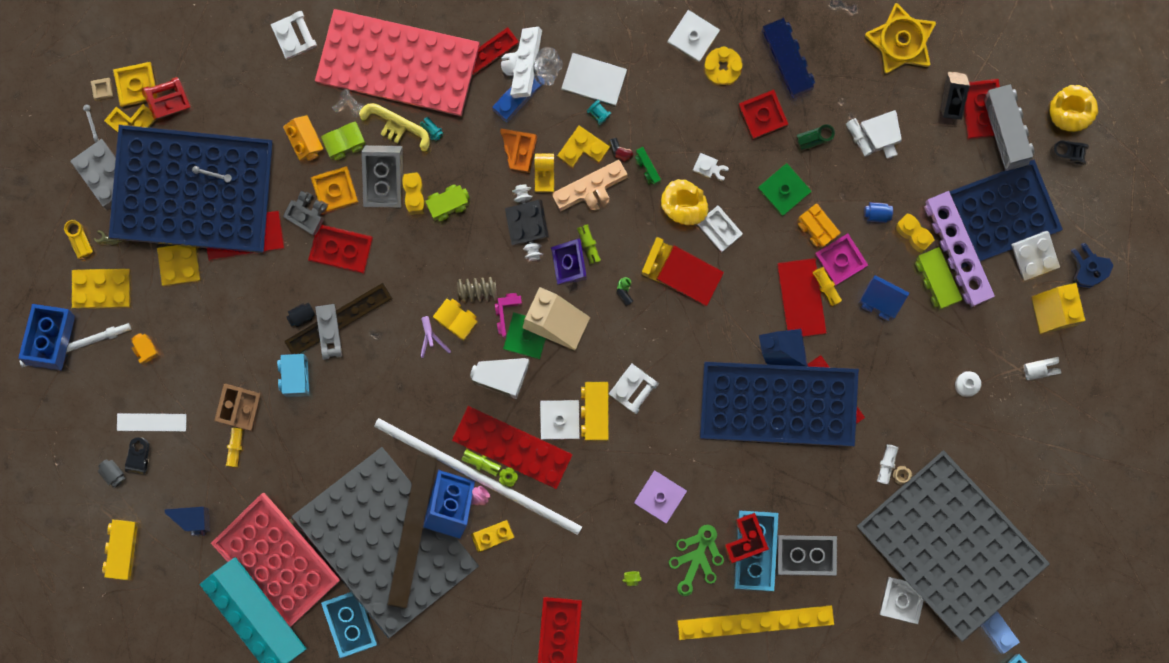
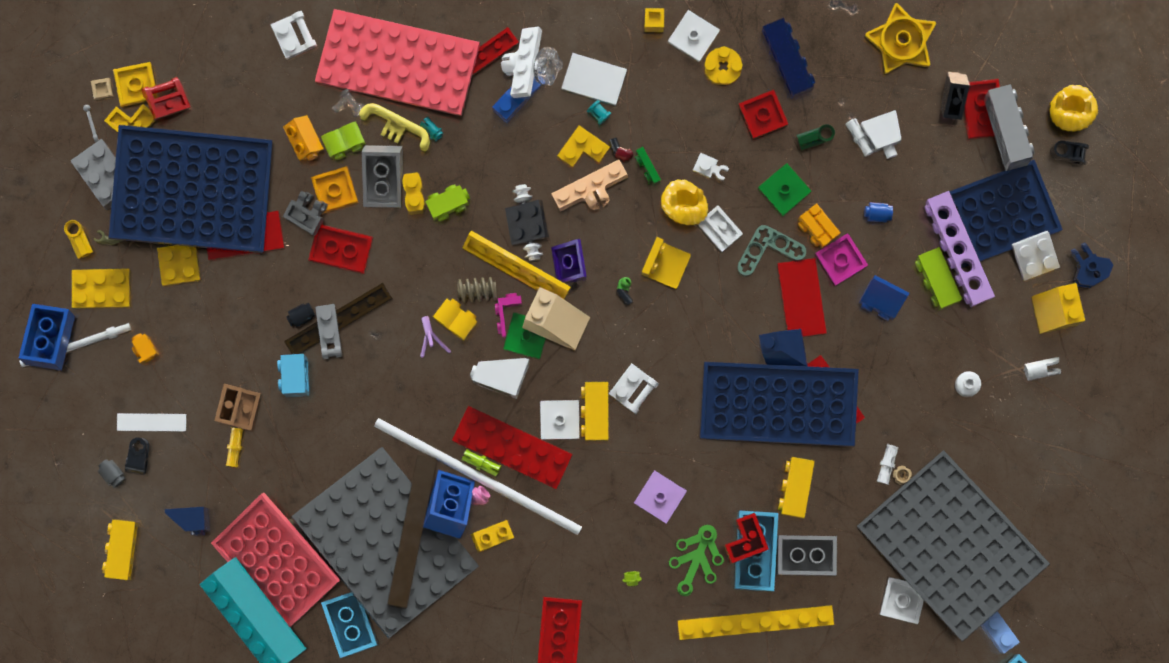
(227, 178): light grey hinge -> none
(513, 265): none -> yellow plate
(513, 477): lime plate -> none
(519, 149): orange wing -> none
(544, 173): yellow plate -> none
(588, 244): lime pin -> none
(654, 19): none -> yellow brick
(689, 275): red tile -> none
(769, 242): none -> sand green beam
(796, 487): none -> yellow brick
(827, 286): yellow pin -> none
(918, 236): yellow brick -> none

